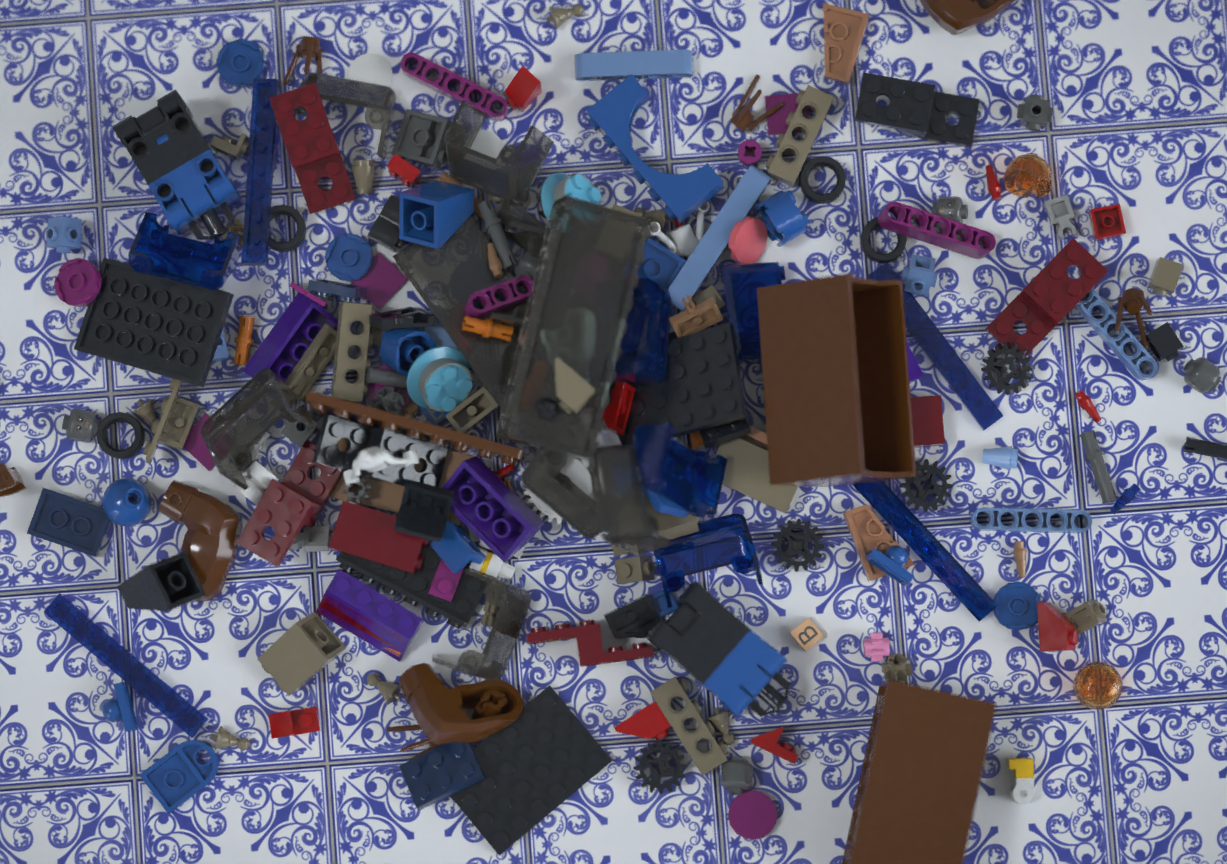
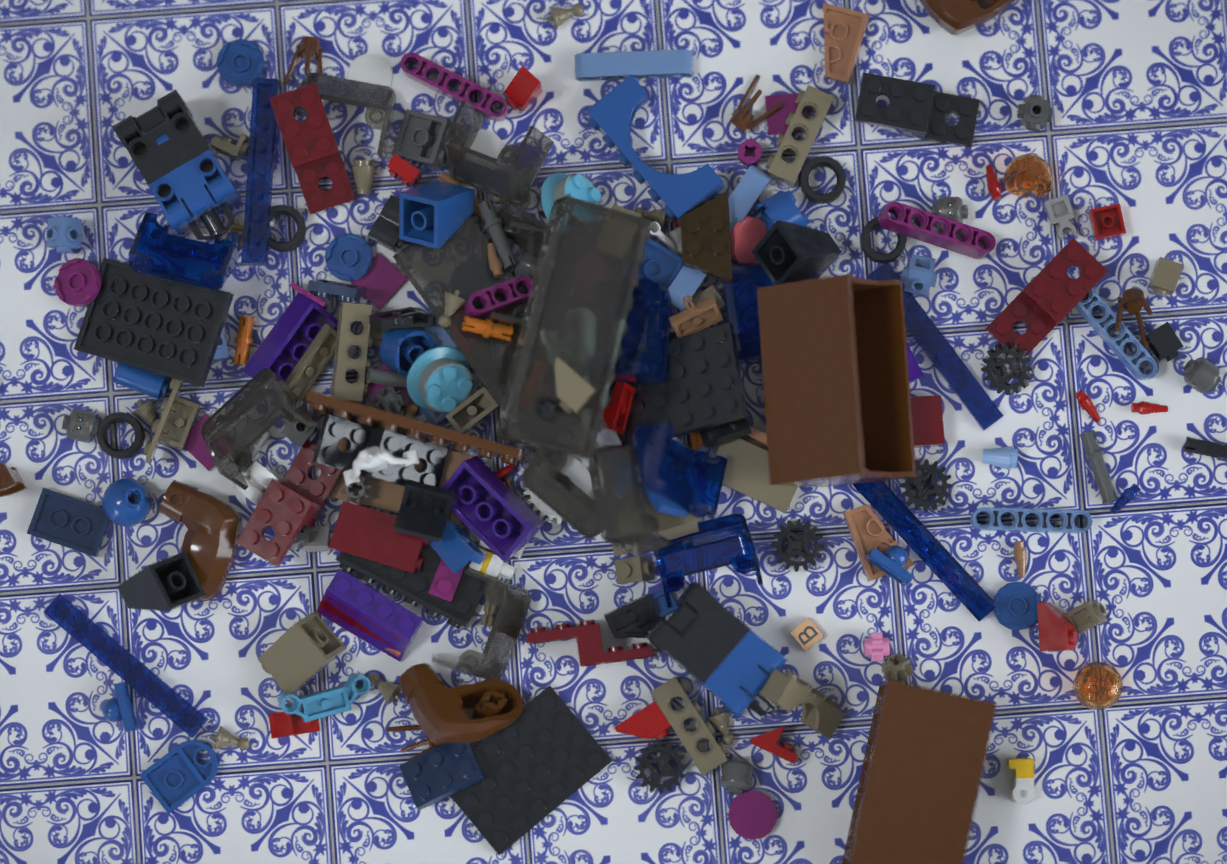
(141, 381): none -> blue brick
(327, 701): none -> dark azure plate
(451, 304): none -> dark tan piece
(708, 239): none -> dark brown wing
(787, 693): none -> dark tan arch
(795, 253): none -> black slope
(1147, 408): none -> red piece

